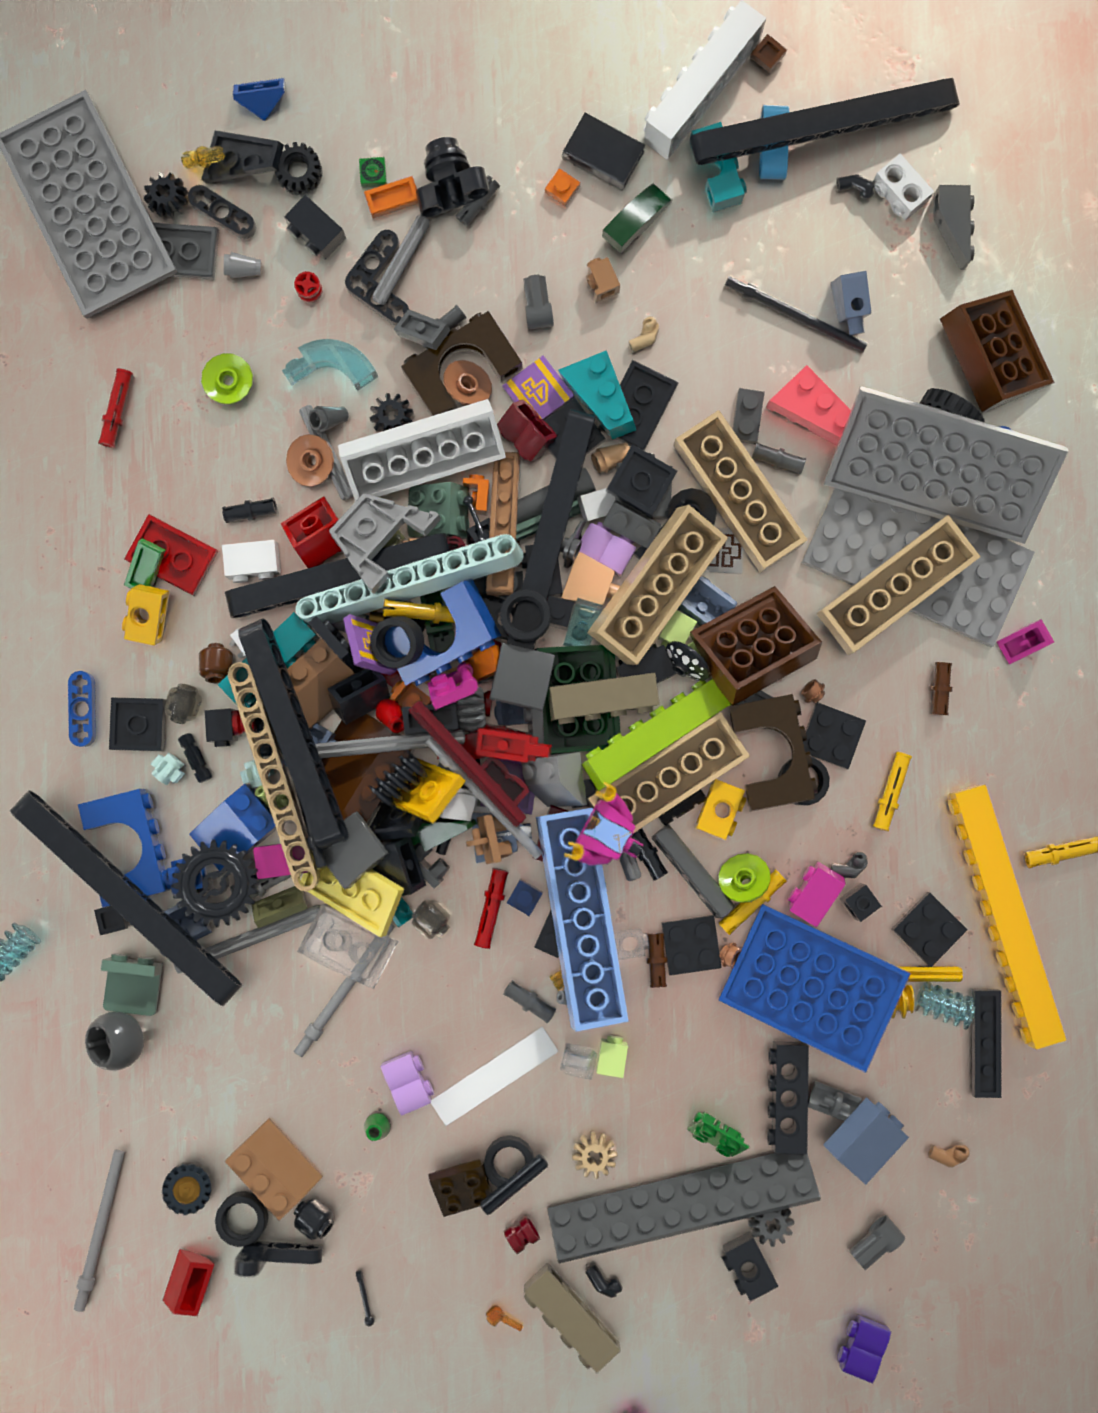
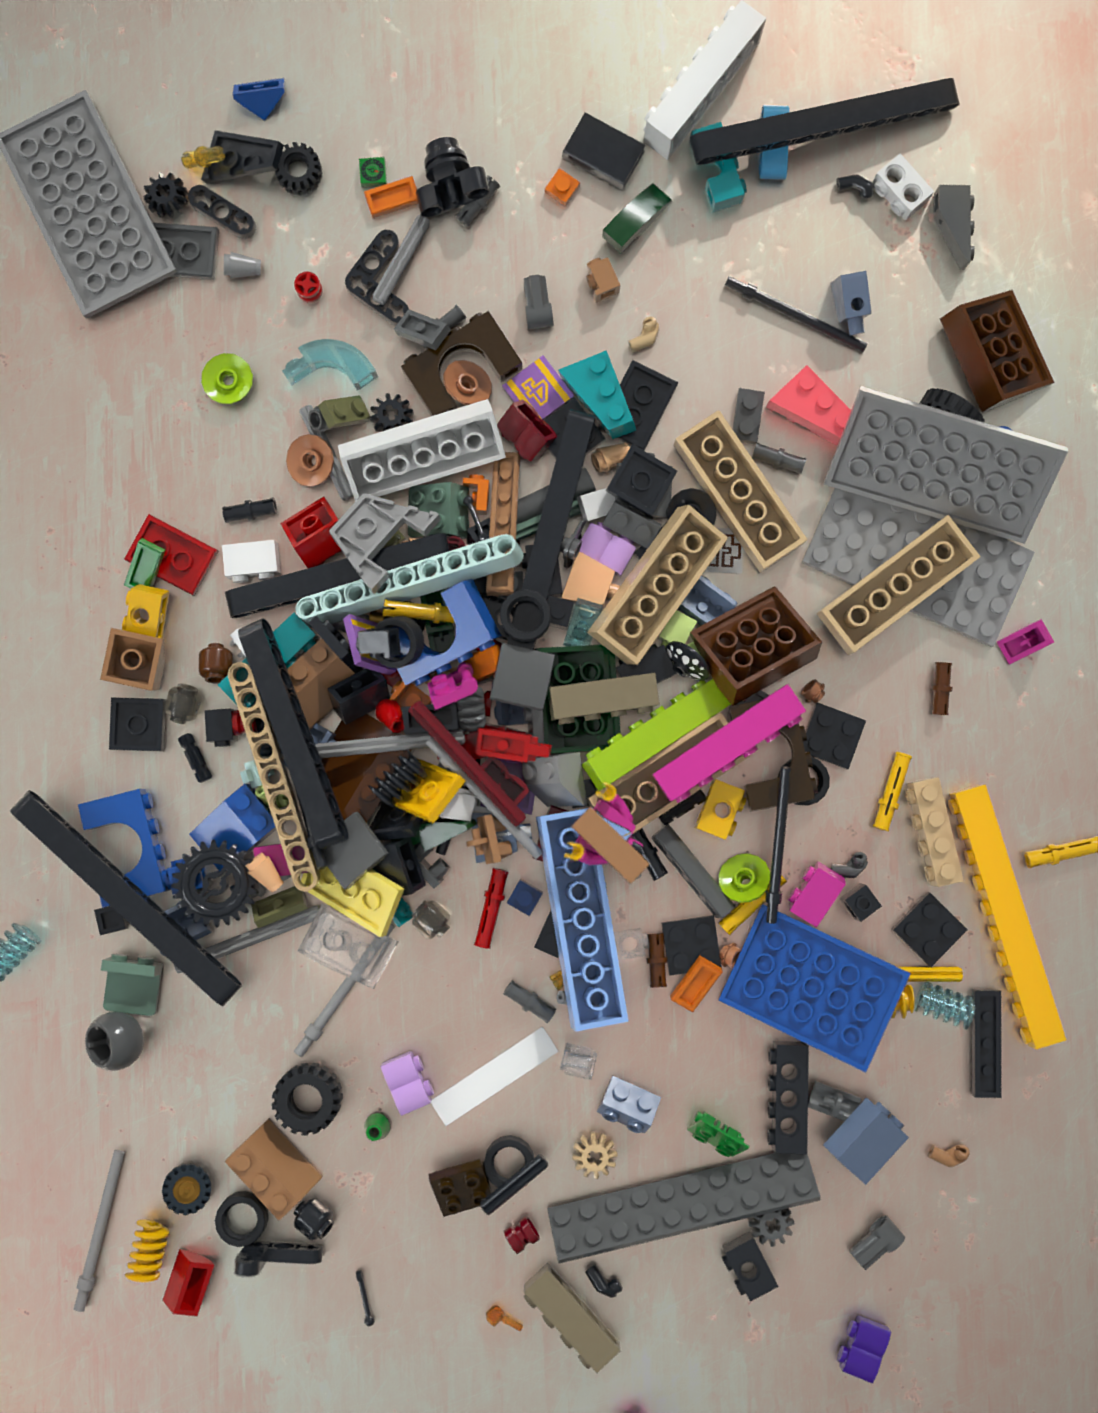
(72, 702): blue beam -> none
(121, 380): red pin -> none
(134, 660): none -> medium nougat slope
(149, 1251): none -> yellow piece
(167, 768): light aqua gear -> none
(265, 872): none -> light nougat cone
(294, 1117): none -> black tyre
(314, 227): black brick -> none
(344, 411): none -> olive plate
(379, 642): none -> brick
(610, 845): none -> medium nougat tile
(612, 1056): yellowish green brick -> none
(629, 1105): none -> bracket
(696, 983): none -> orange tile
(728, 743): none -> dark pink brick
(768, 53): reddish brown plate -> none
(773, 894): none -> black bar
(934, 832): none -> tan brick

